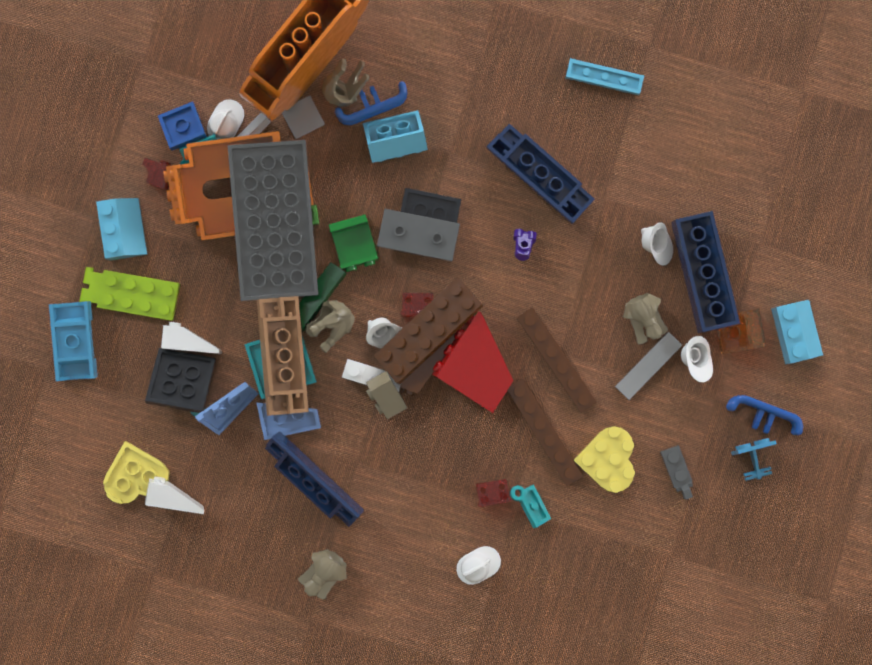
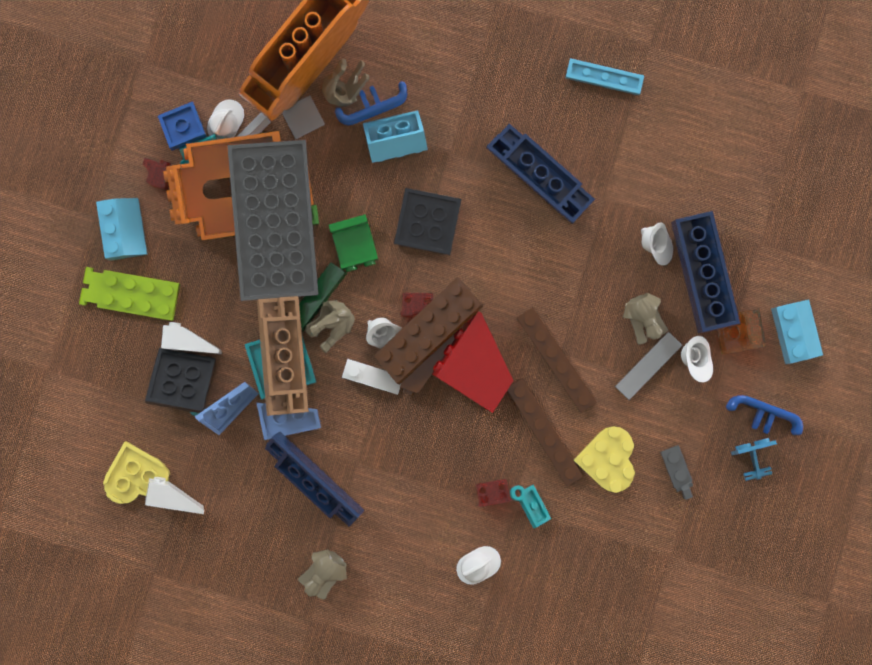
(72, 341): dark azure piece -> none
(386, 395): dark tan brick -> none
(418, 235): dark grey plate -> none
(524, 243): dark purple plate -> none

